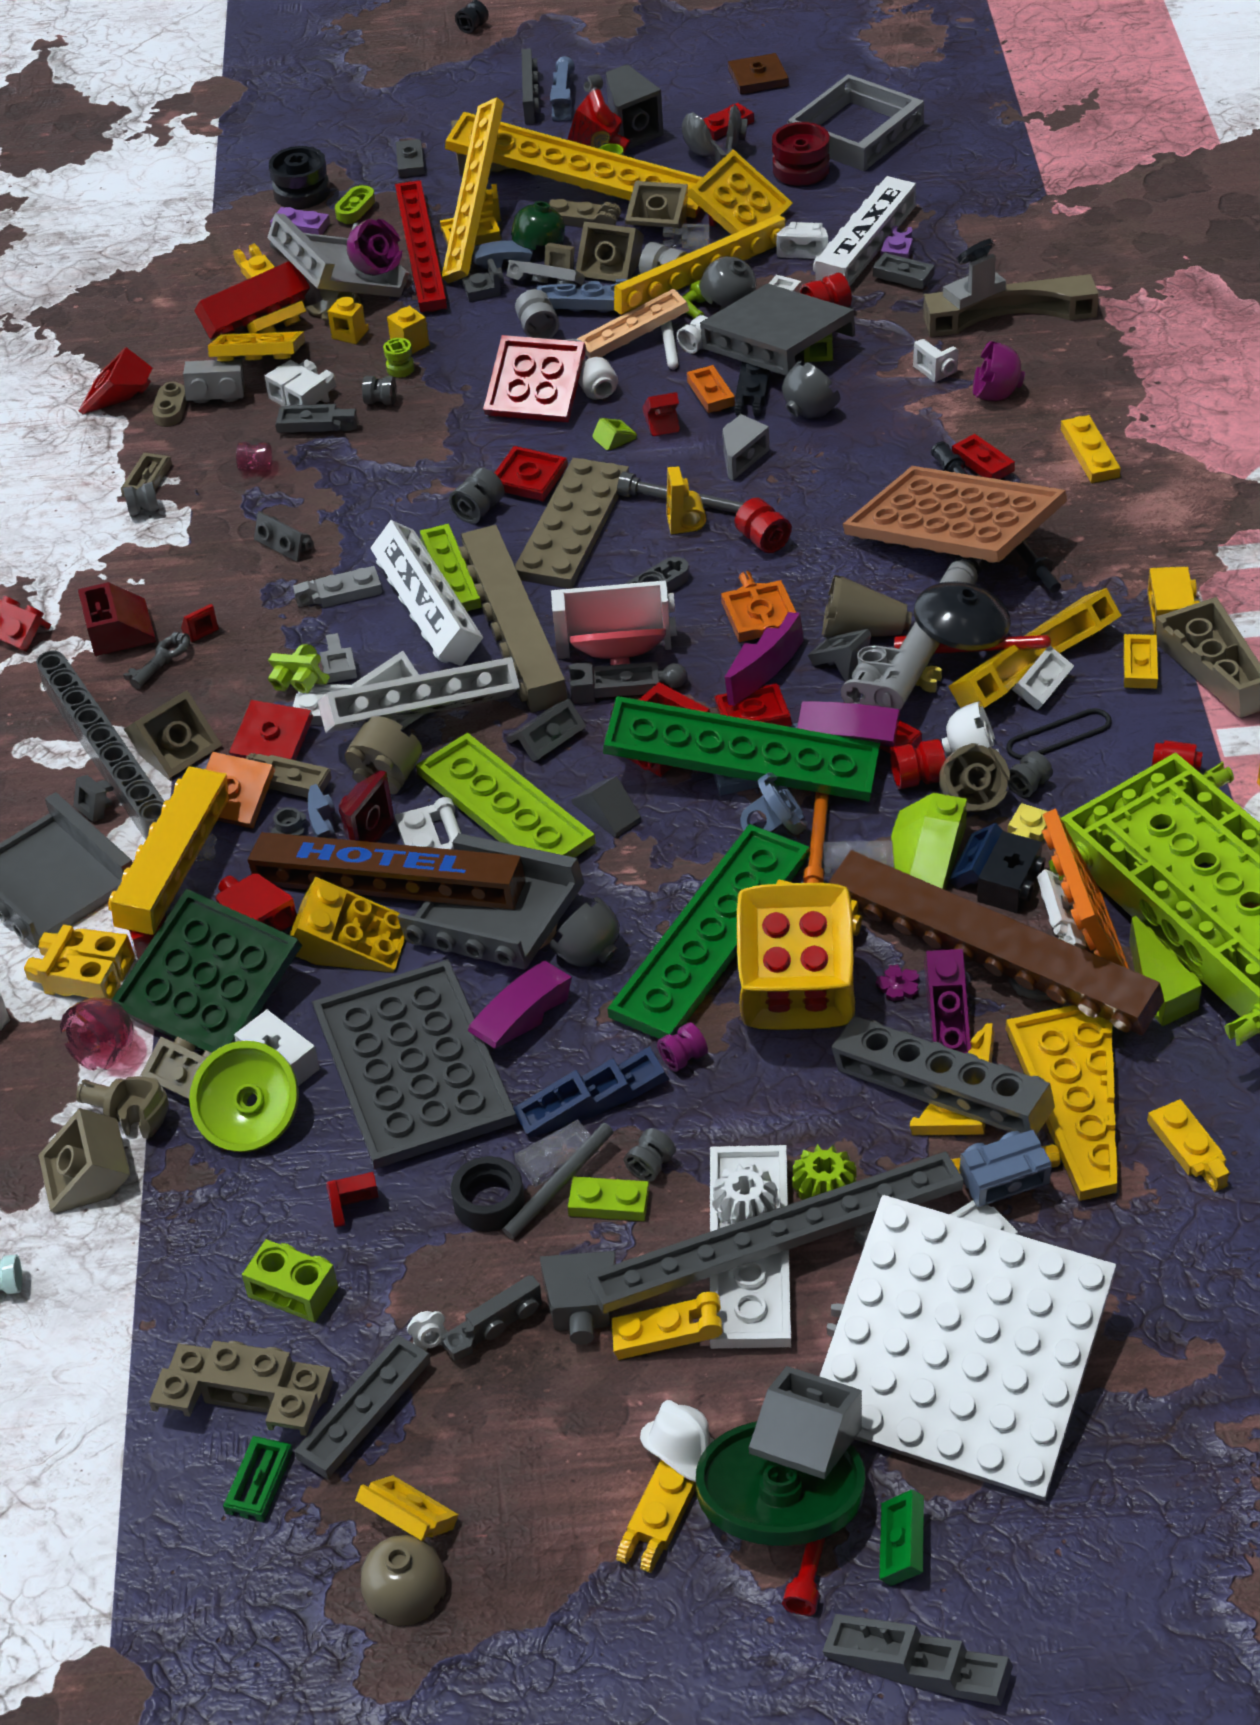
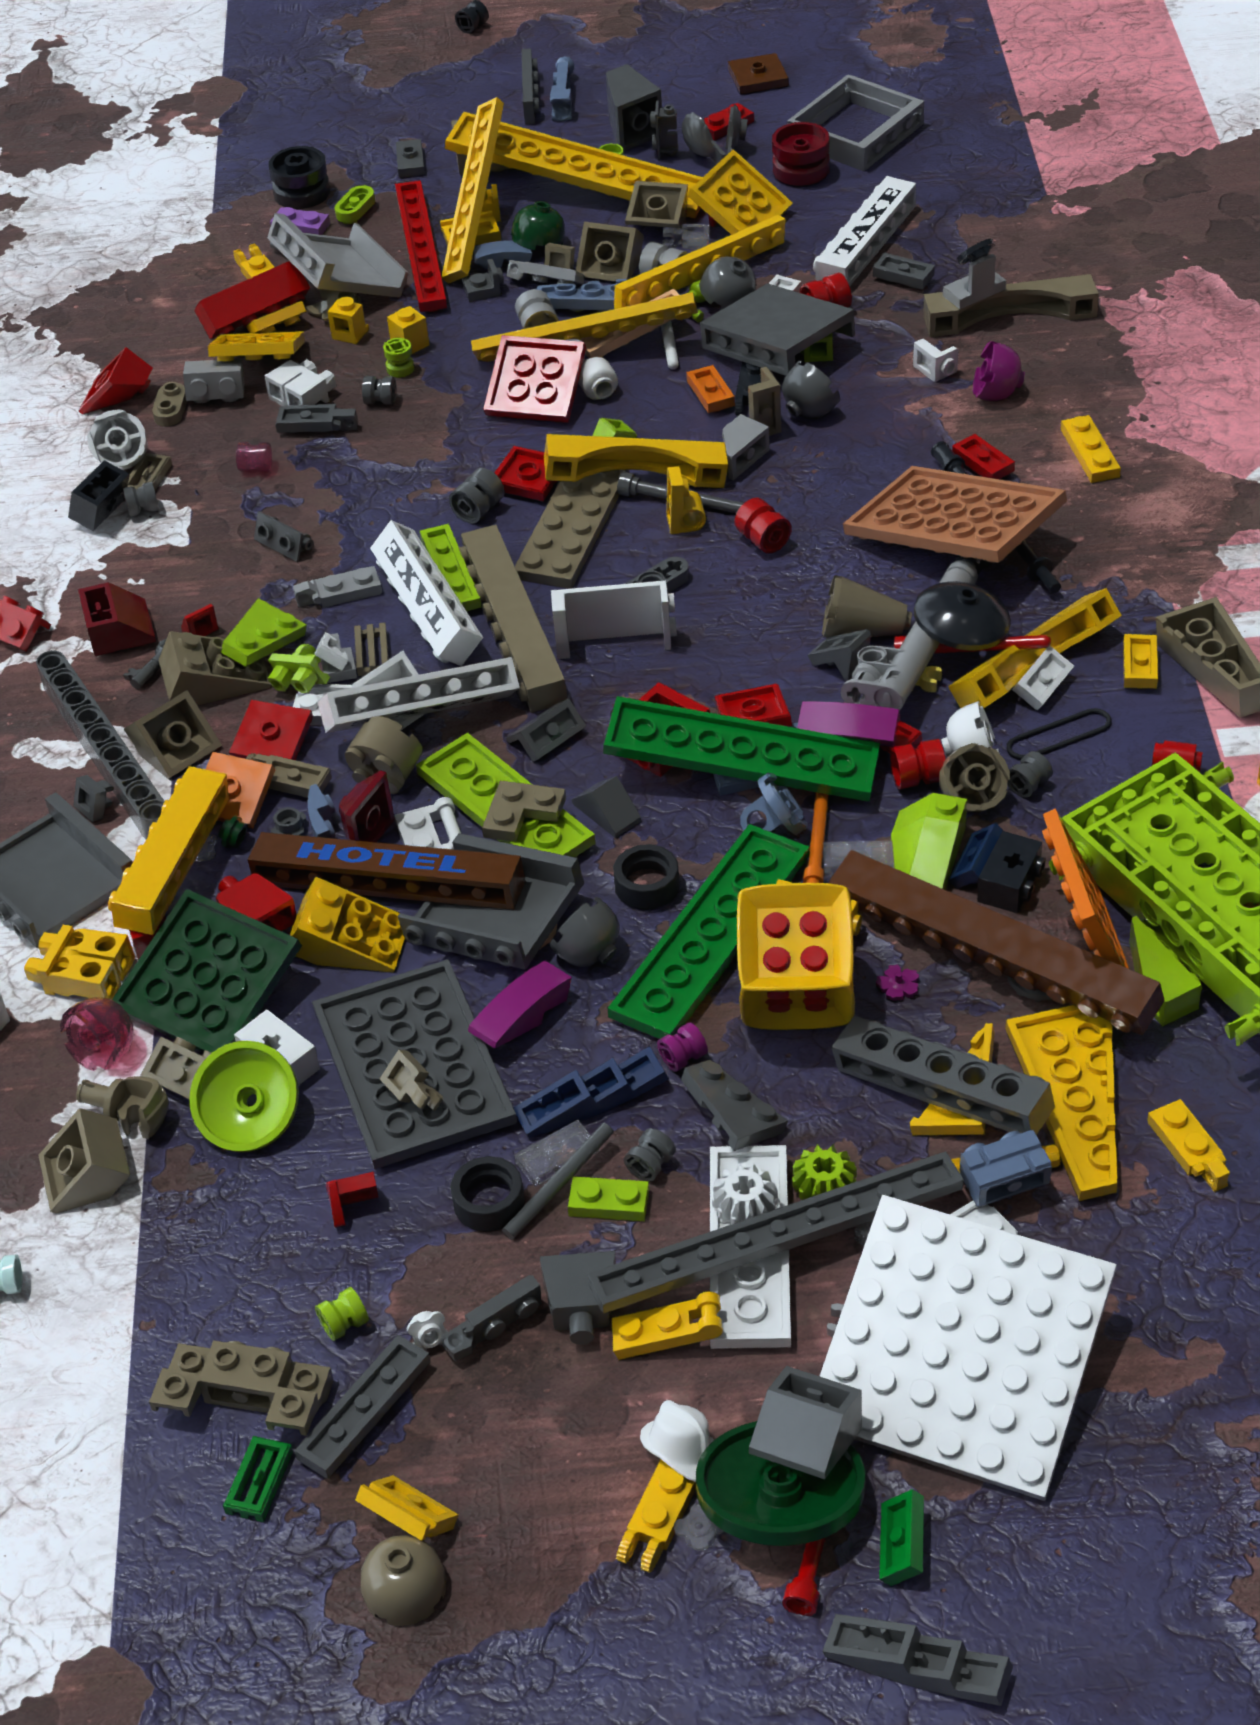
(98, 495): none -> black brick
(118, 439): none -> white cylinder
(208, 675): none -> dark tan slope
(232, 832): none -> dark green plate
(261, 633): none -> lime wing
(281, 1278): lime brick -> none
(330, 652): none -> white tile
(341, 1313): none -> lime wheel
(370, 633): none -> dark tan tile
(374, 247): magenta cylinder -> none
(406, 1081): none -> dark tan plate
(519, 801): none -> dark tan plate
(577, 212): dark tan hinge -> none
(580, 456): none -> yellow arch
(594, 121): red torso -> none
(597, 324): none -> yellow plate
(618, 645): coral dish -> none
(620, 680): dark grey plate -> none
(649, 895): none -> black tyre
(662, 414): red slope -> none
(664, 140): none -> dark grey hinge
(690, 335): white wheel -> none
(697, 1538): none -> clear plate
(733, 1105): none -> dark grey wing
(756, 607): orange plate -> none
(763, 660): magenta slope -> none
(766, 402): none -> dark tan panel
(801, 240): white piece -> none
(898, 243): medium lavender plate -> none
(947, 998): magenta slope -> none
(1028, 822): light yellow plate -> none
(1059, 909): white hinge -> none
(1169, 590): yellow brick -> none

